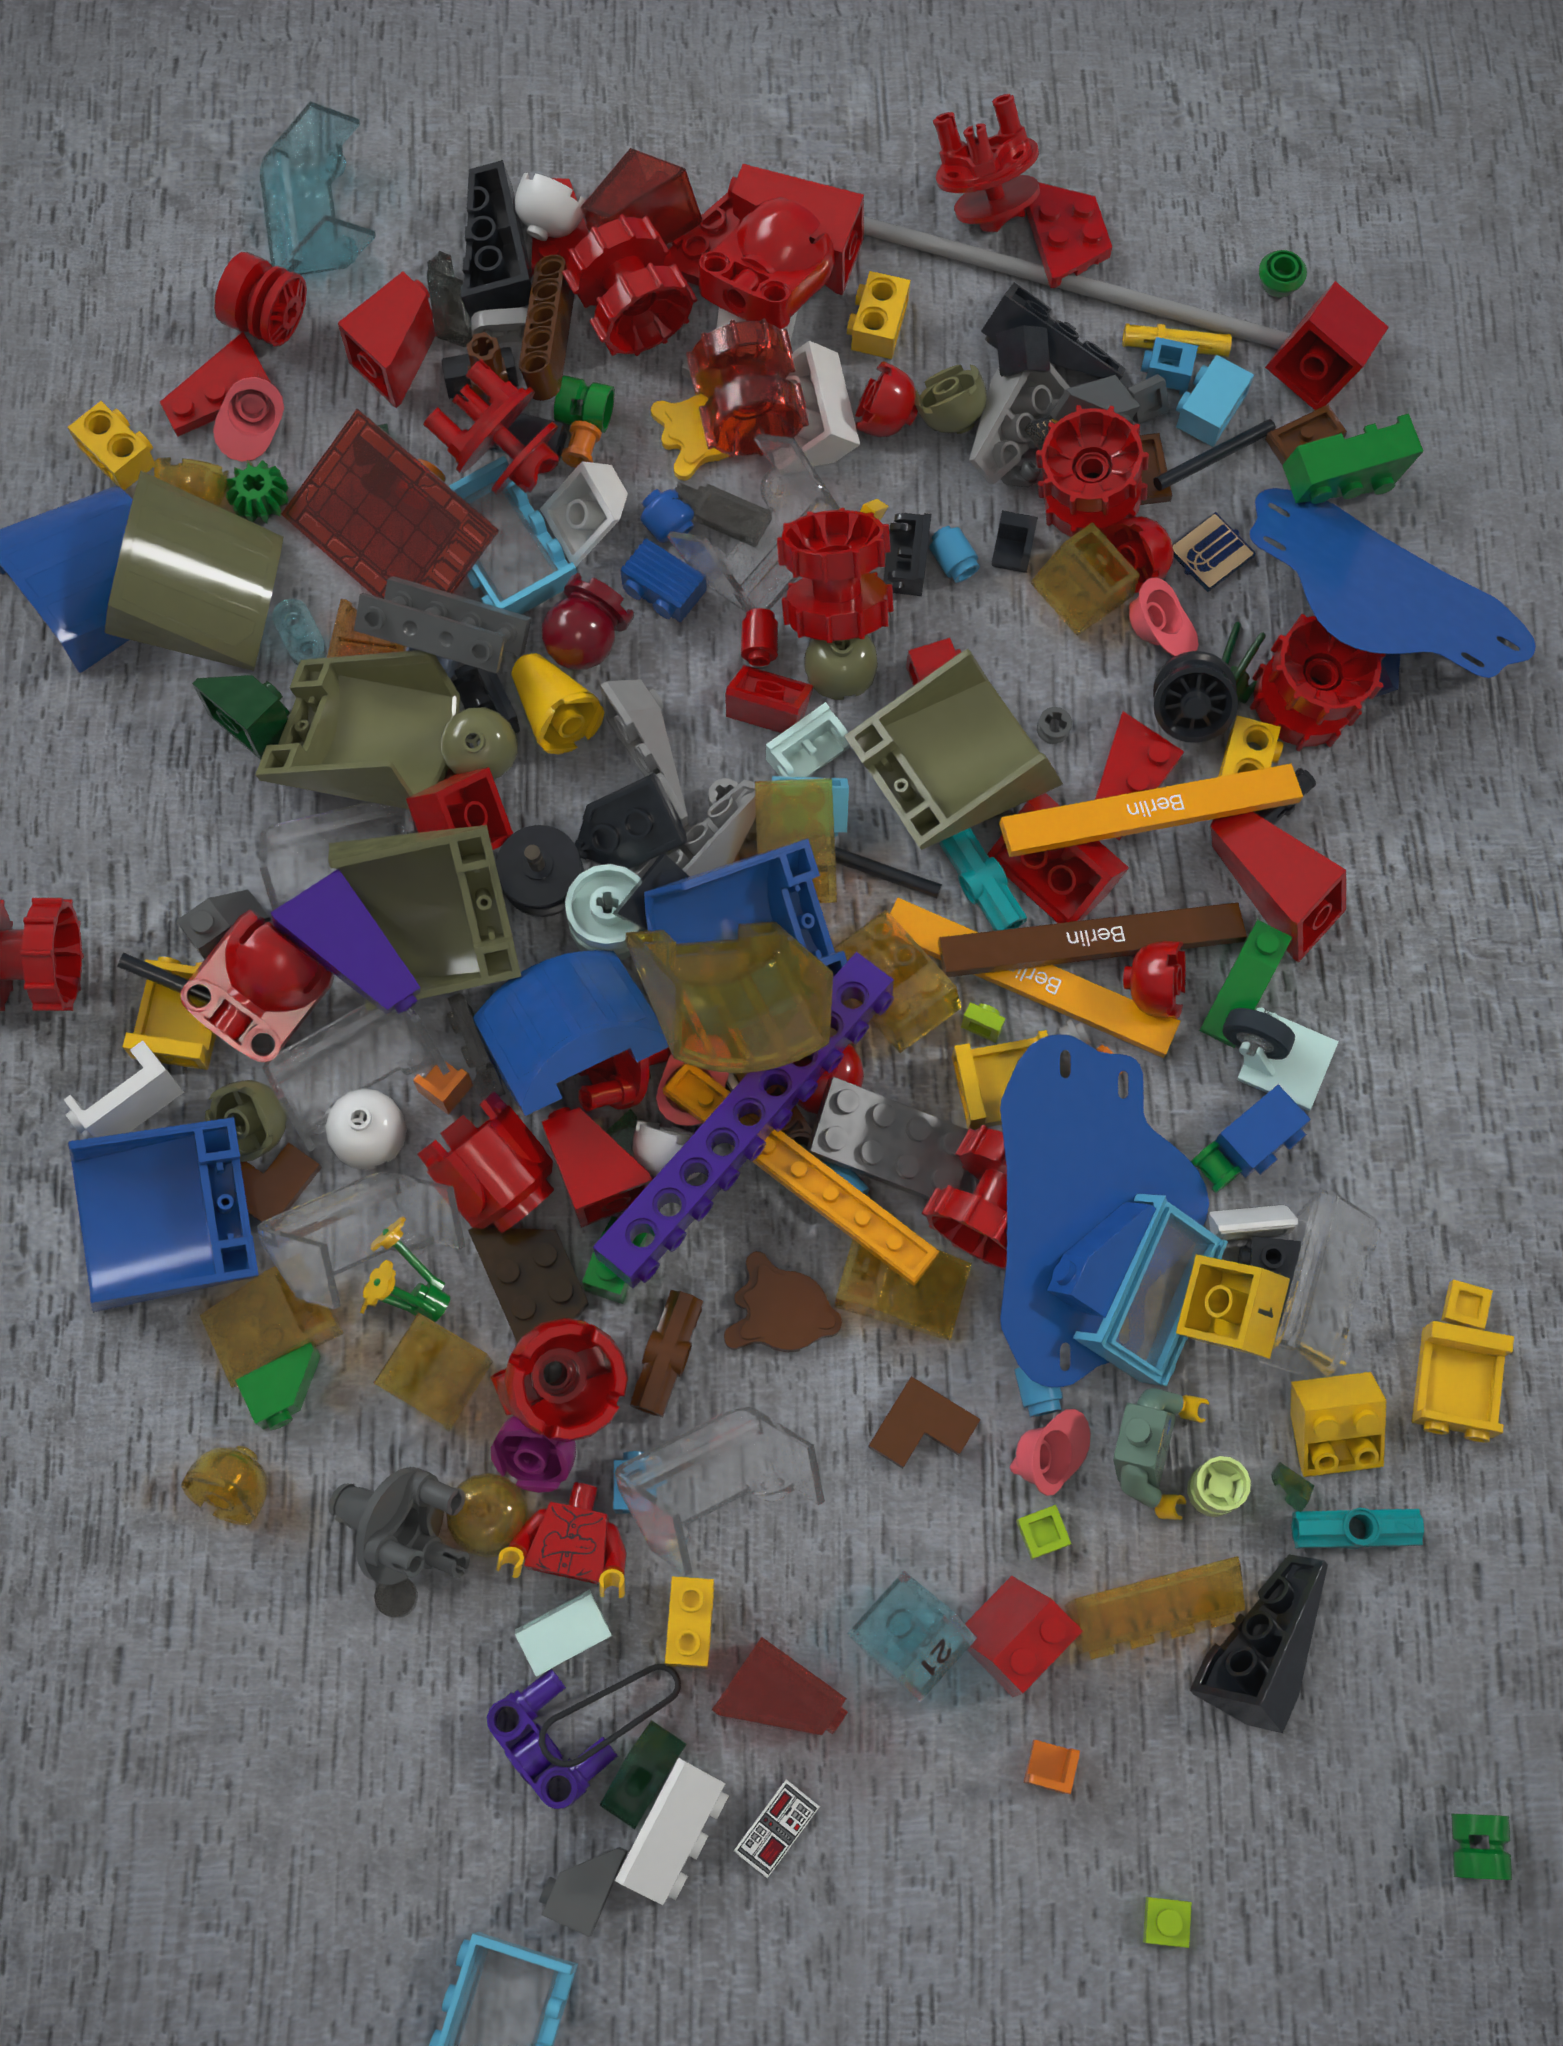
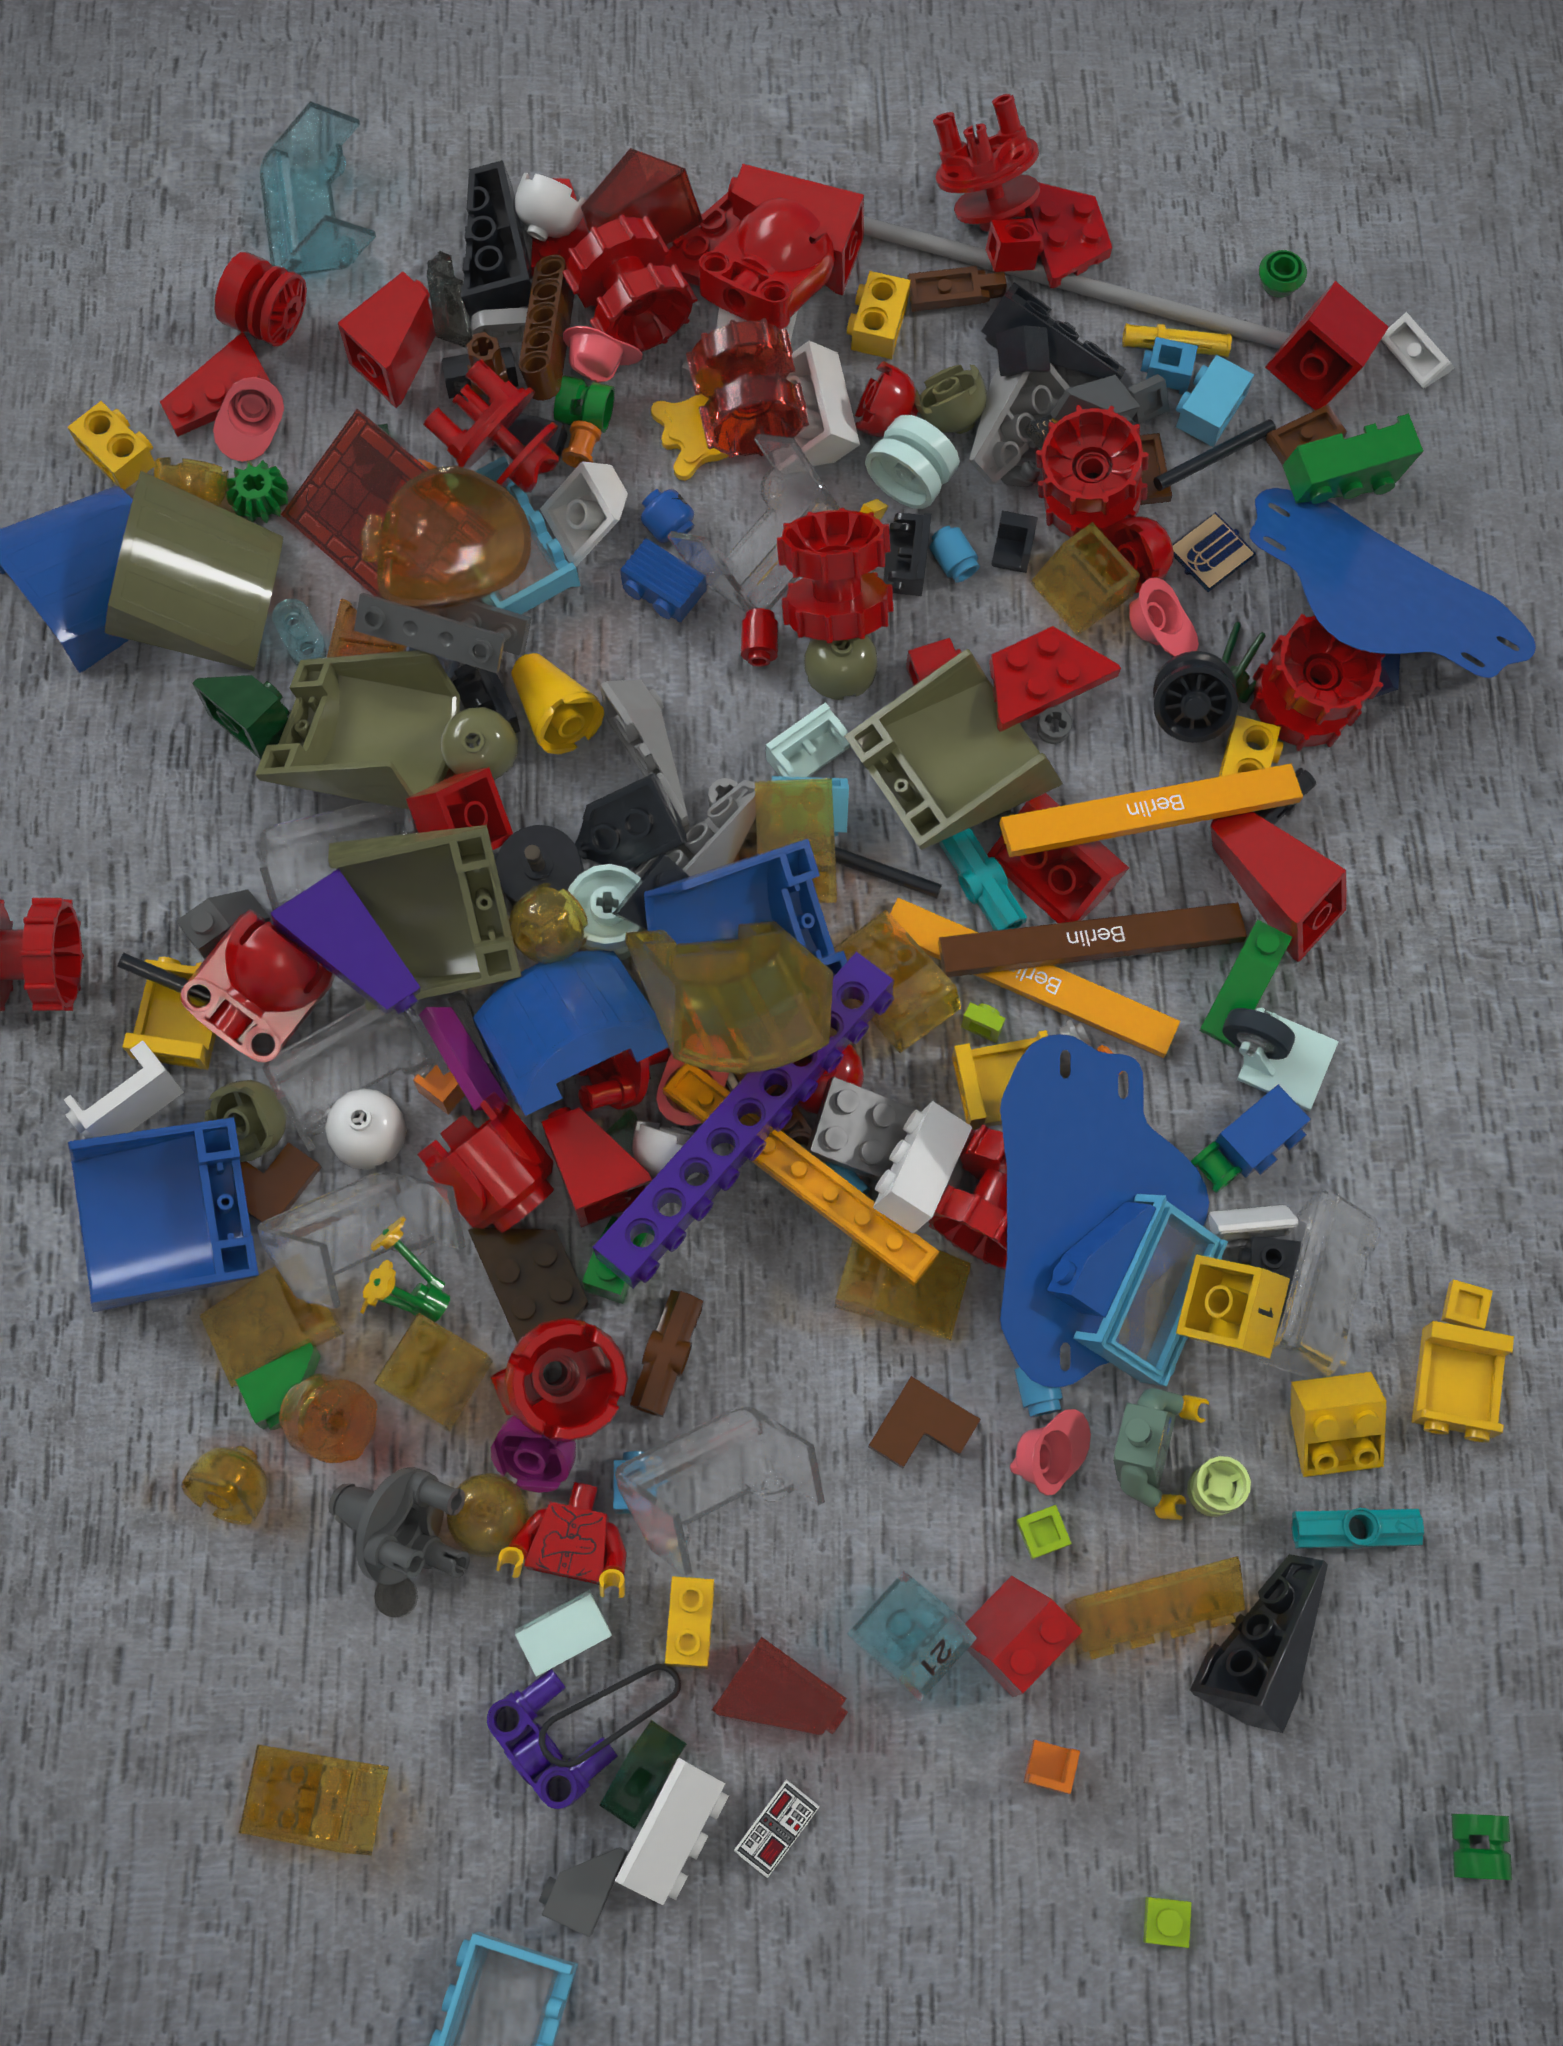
(314, 1800): none -> clear yellow slope
(349, 1424): none -> clear orange brick
(447, 540): none -> clear orange piece
(461, 1055): none -> magenta tile
(548, 924): none -> clear yellow cylinder
(583, 626): dark red tile -> none
(597, 353): none -> coral piece
(726, 512): clear smoke hinge -> none
(766, 699): red slope -> none
(781, 1308): reddish brown tile -> none
(912, 461): none -> light aqua wheel
(921, 1166): none -> white brick
(954, 288): none -> reddish brown hinge
(1013, 245): none -> red brick
(1044, 674): none -> red wing
(1137, 760): red wing -> none
(1157, 978): red cylinder -> none
(1296, 1487): clear green tile -> none
(1416, 351): none -> white slope

